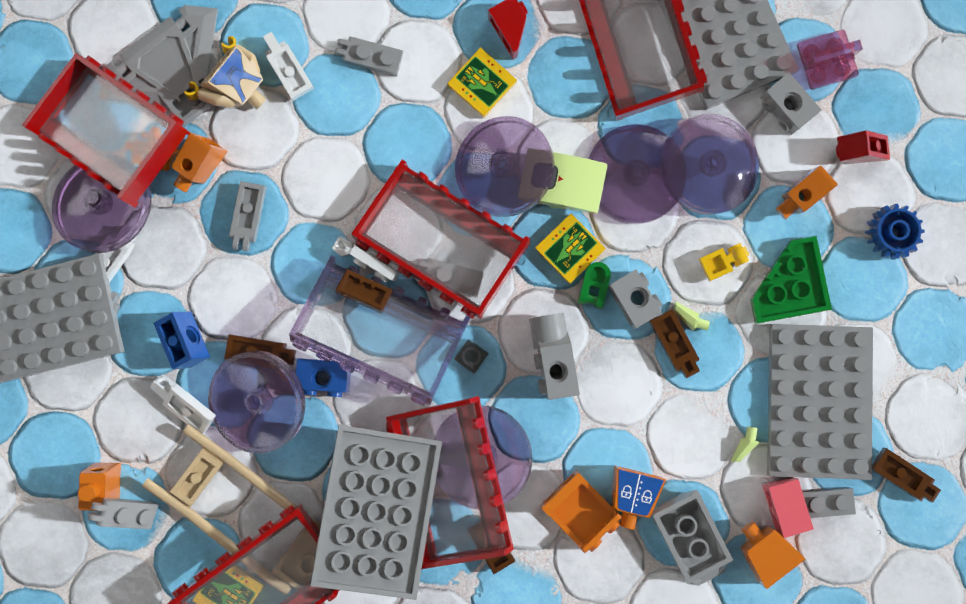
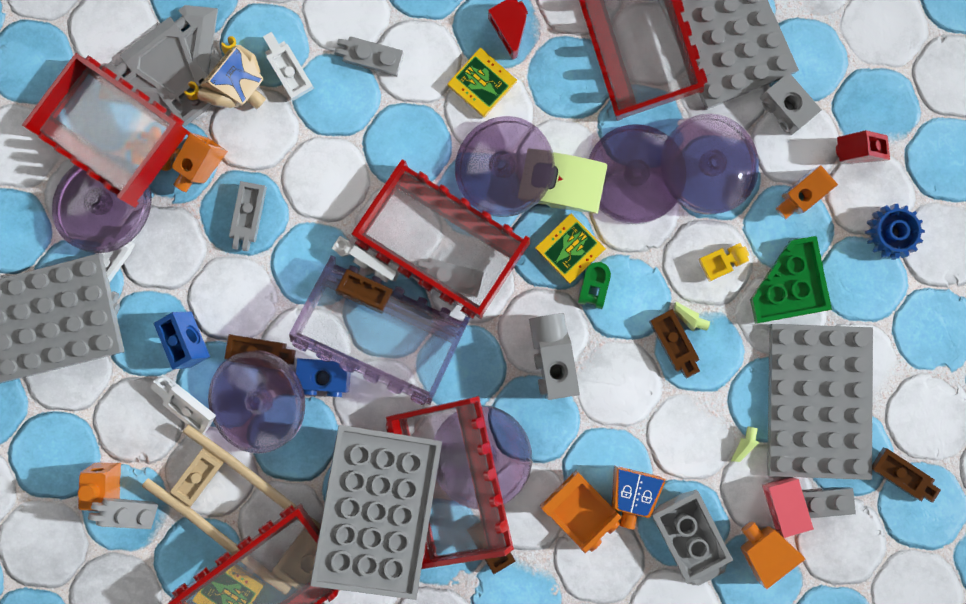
(471, 356): clear smoke tile -> none
(635, 314): light grey brick -> none
(829, 59): clear pink bracket -> none

